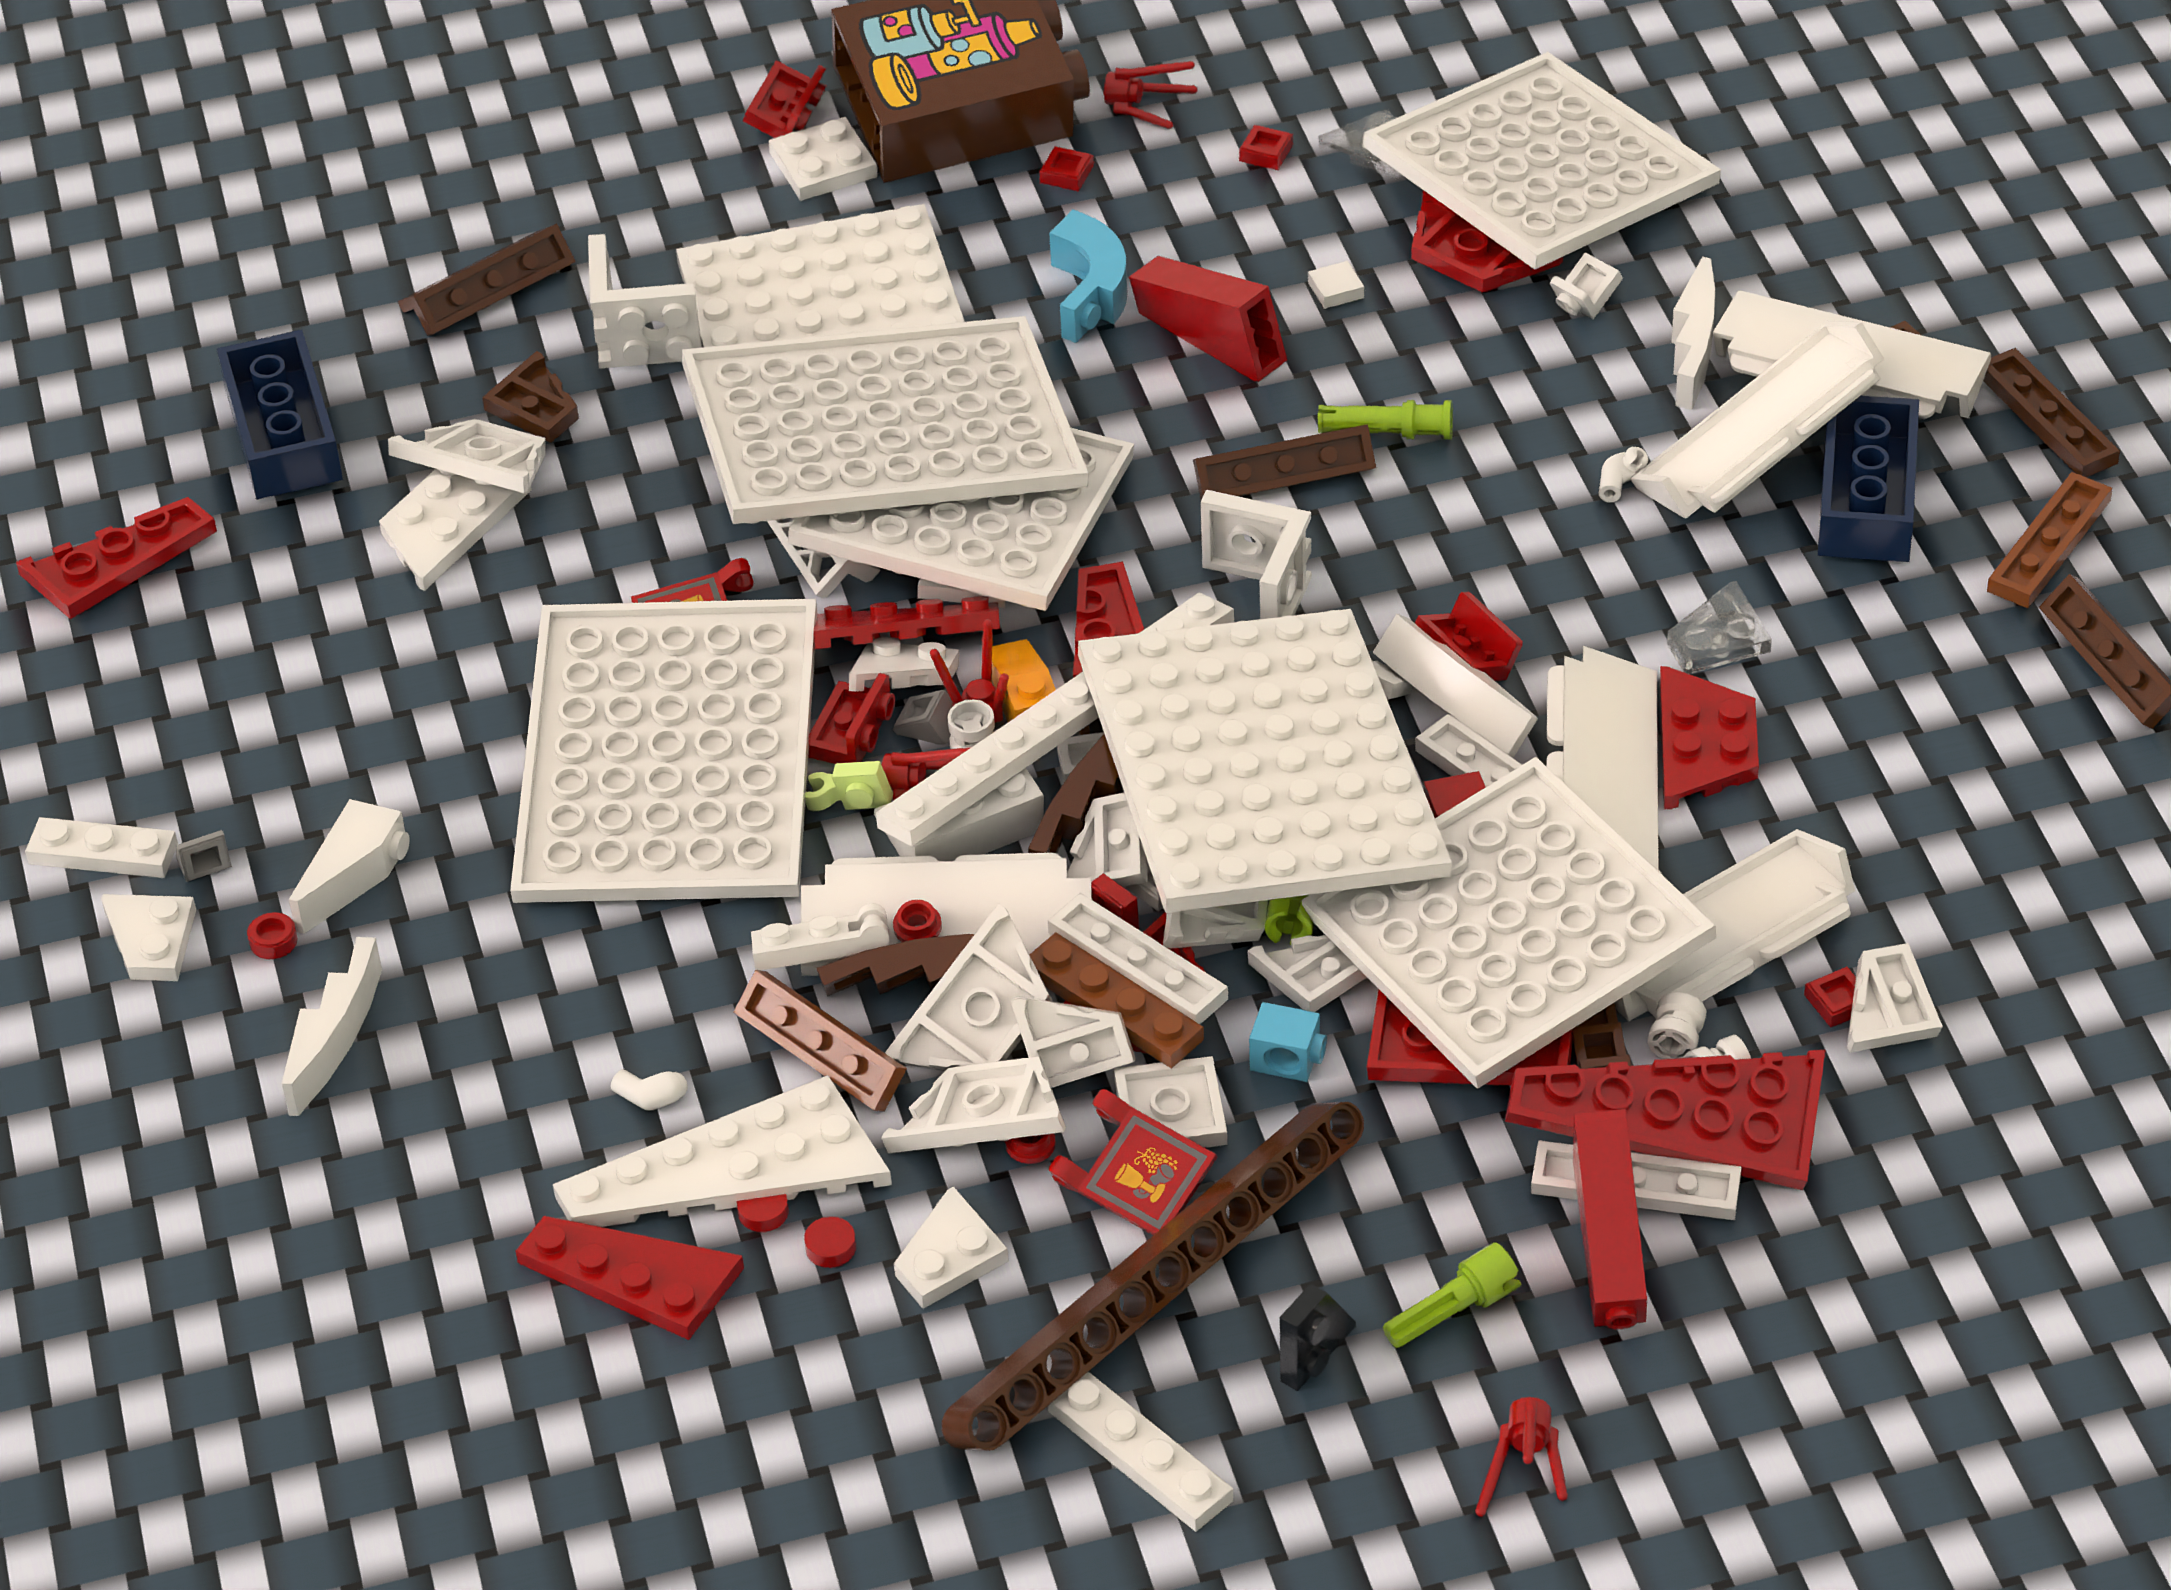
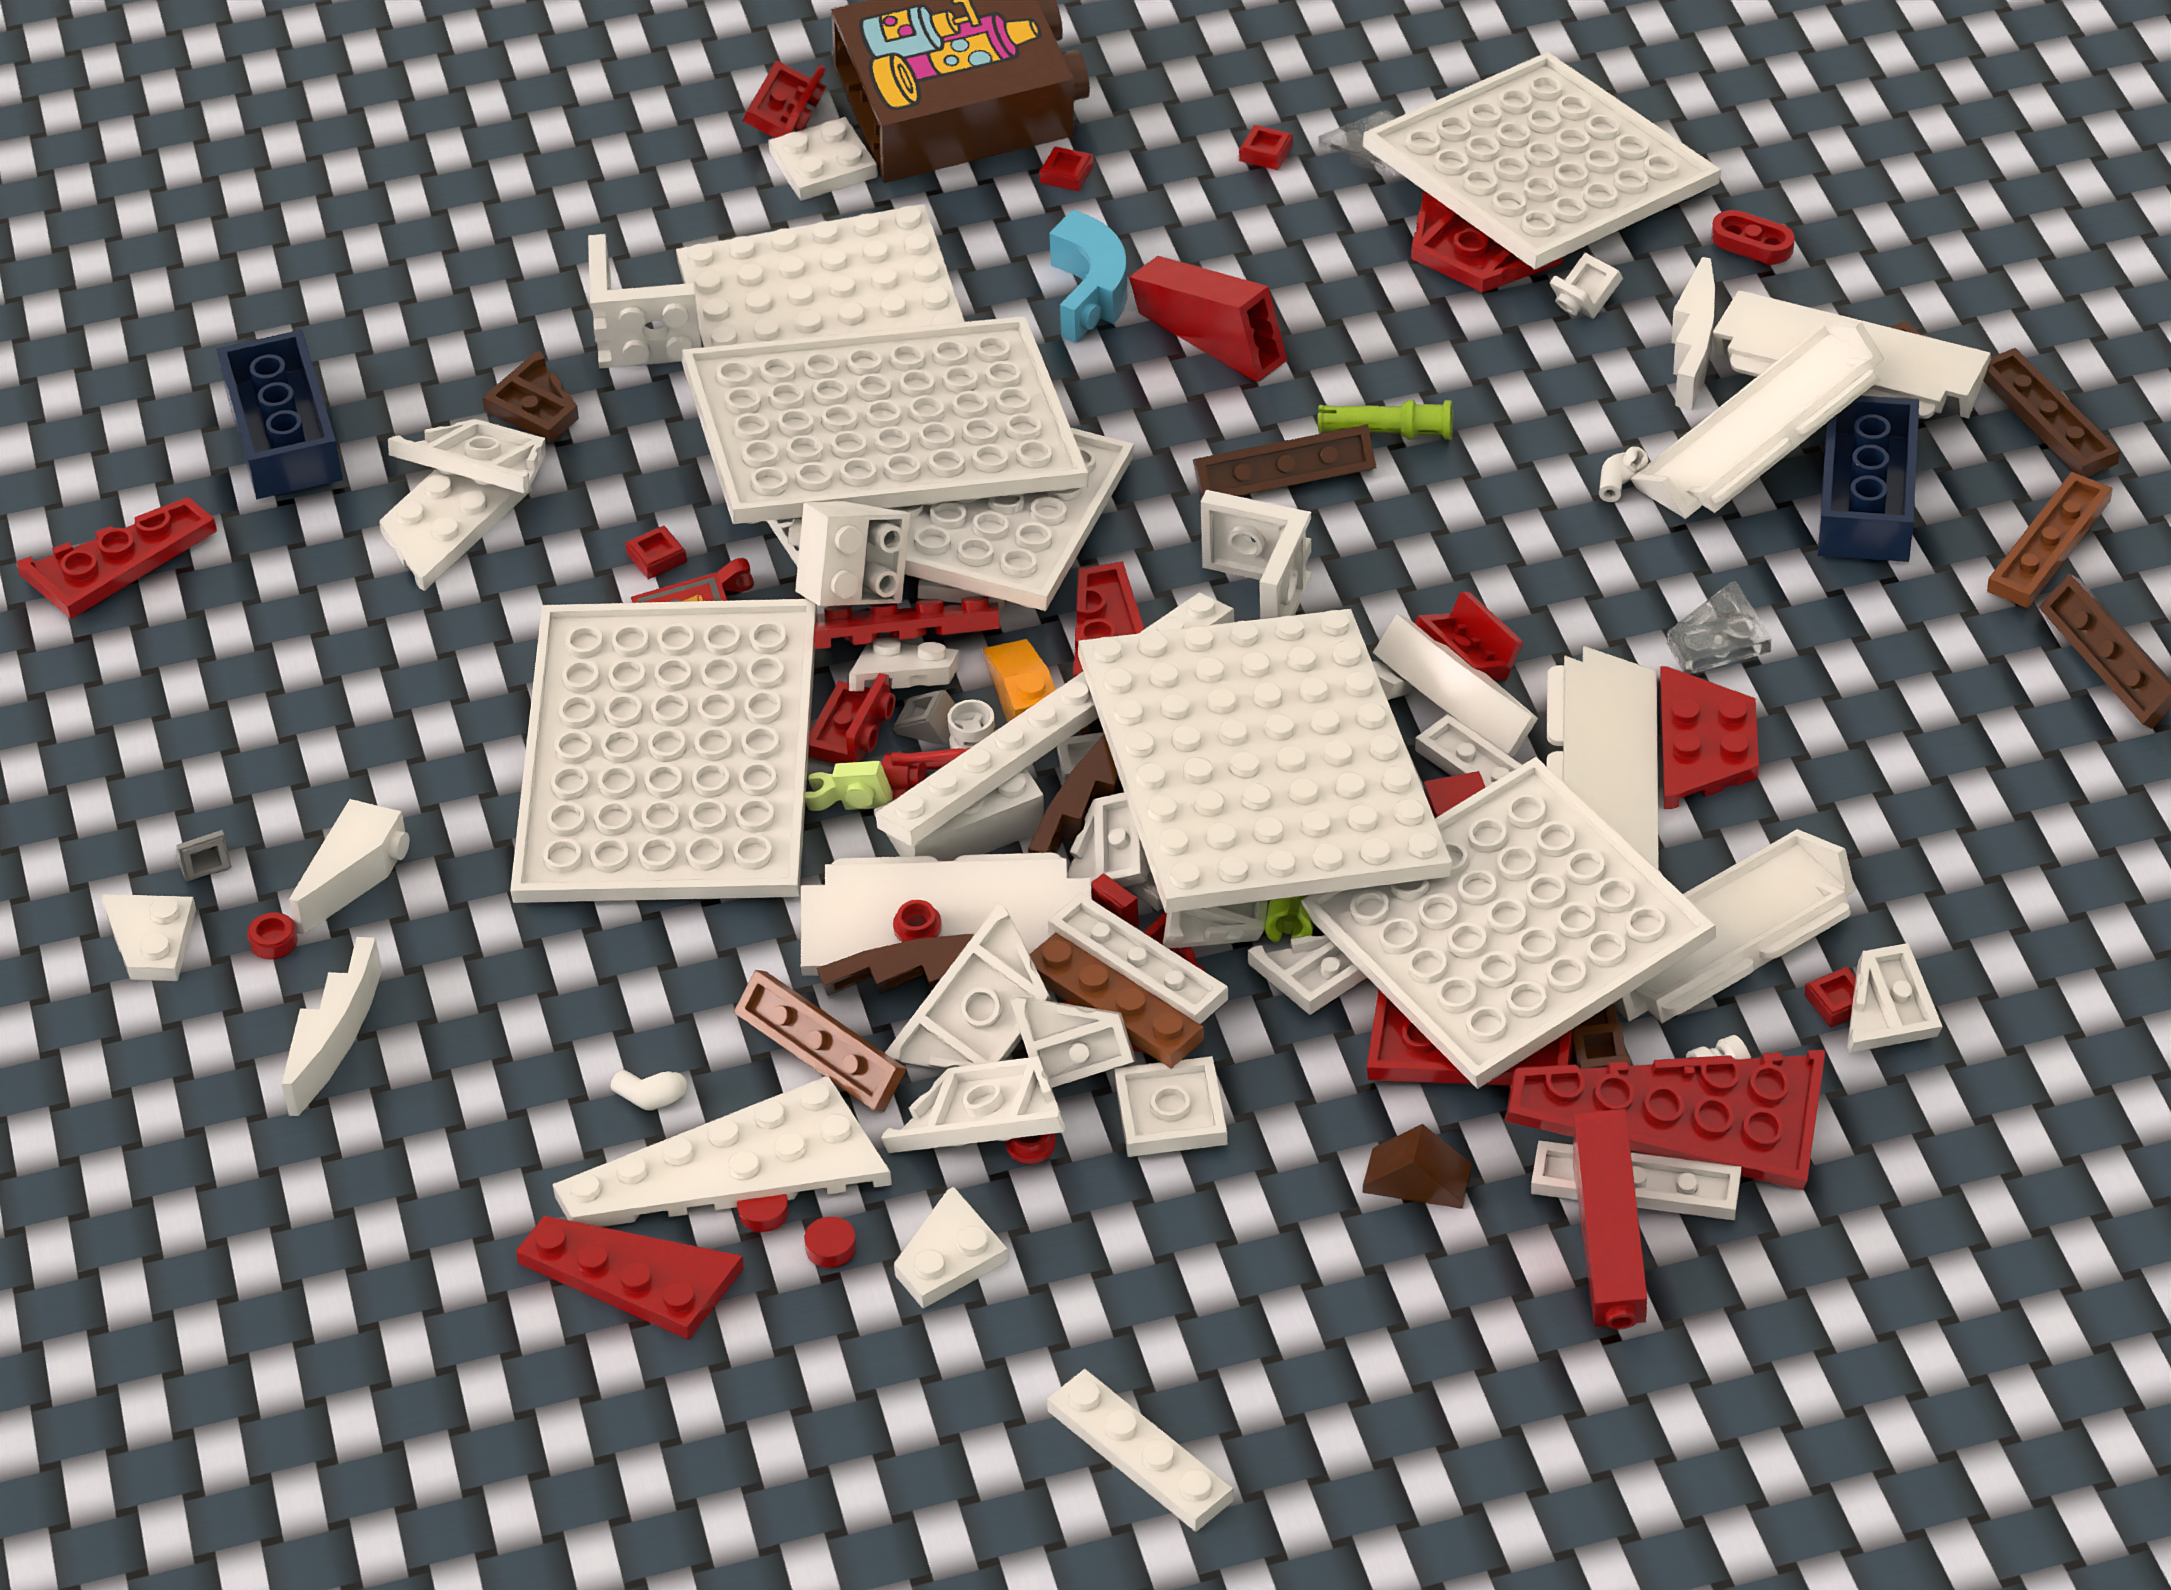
(101, 847): white plate -> none
(489, 279): reddish brown fence -> none
(656, 552): none -> red tile
(820, 938): white plate -> none
(852, 554): none -> white slope
(978, 689): red plant -> none
(1124, 89): red plant -> none
(1137, 1279): reddish brown beam -> none
(1142, 1172): red flag -> none
(1286, 1042): medium azure brick -> none
(1309, 1334): black wing -> none
(1336, 284): white tile -> none
(1418, 1169): none -> reddish brown slope
(1479, 1281): lime piece -> none
(1529, 1433): red plant -> none
(1676, 1025): white wheel -> none
(1753, 237): none -> red plate

